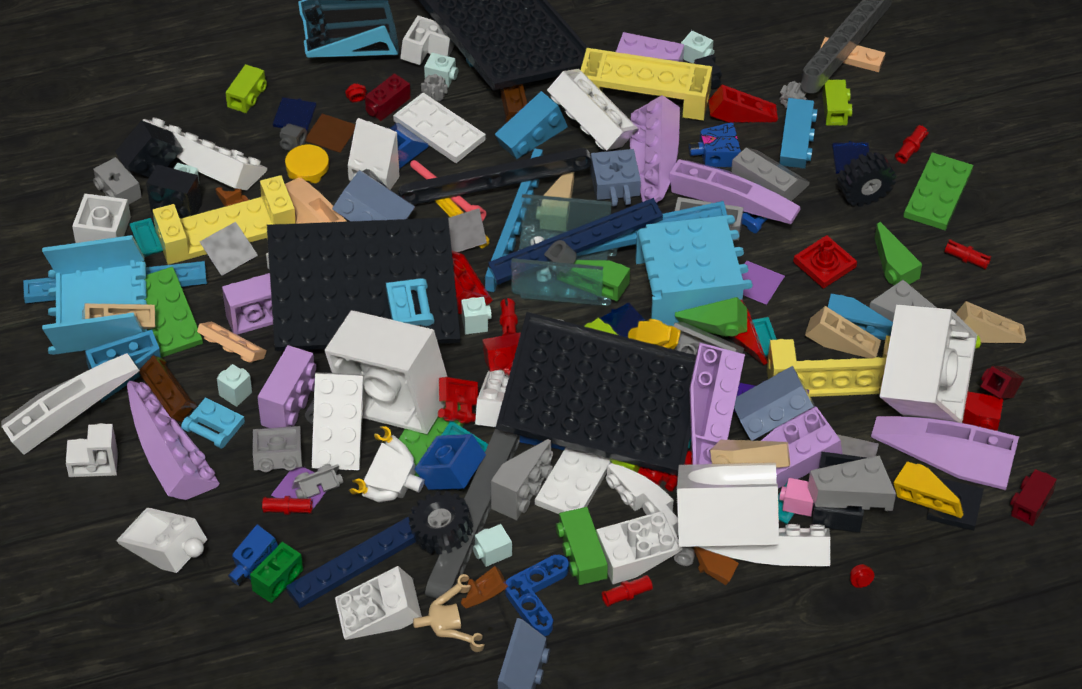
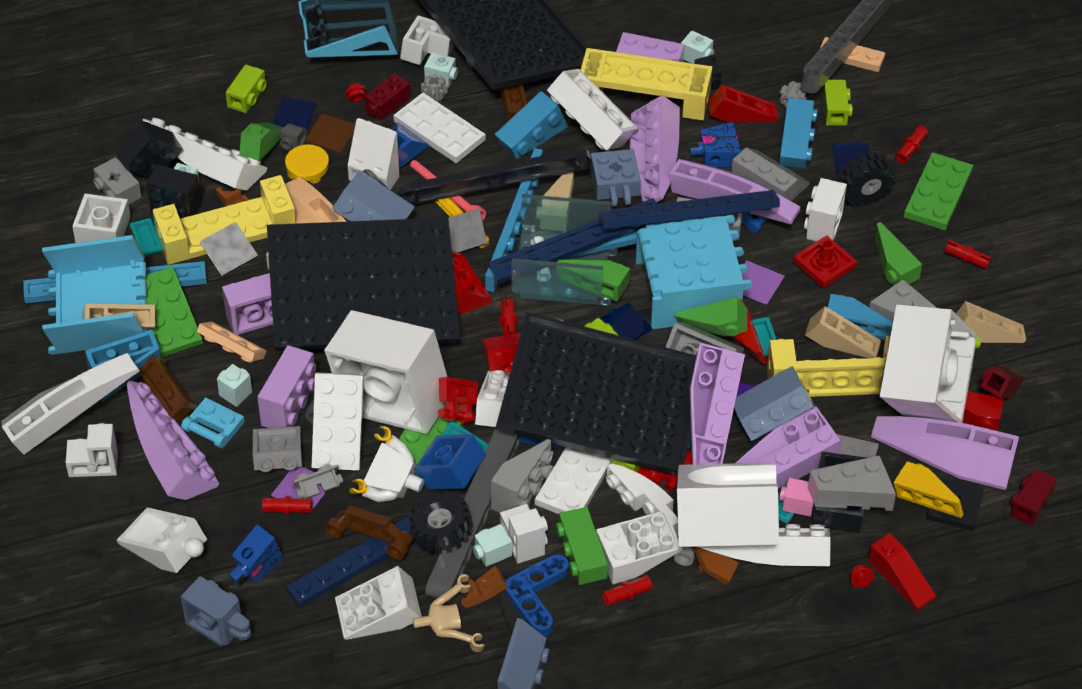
(214, 612): none -> sand blue hinge
(259, 139): none -> bright green slope
(276, 572): green brick -> none
(371, 525): none -> reddish brown plate
(402, 304): medium azure plate -> none
(475, 315): light aqua brick -> none
(526, 532): none -> white brick
(561, 253): dark grey plate -> none
(656, 333): yellow hinge -> none
(688, 209): none -> dark blue plate
(751, 452): tan slope -> none
(825, 209): none -> white brick
(900, 571): none -> red slope

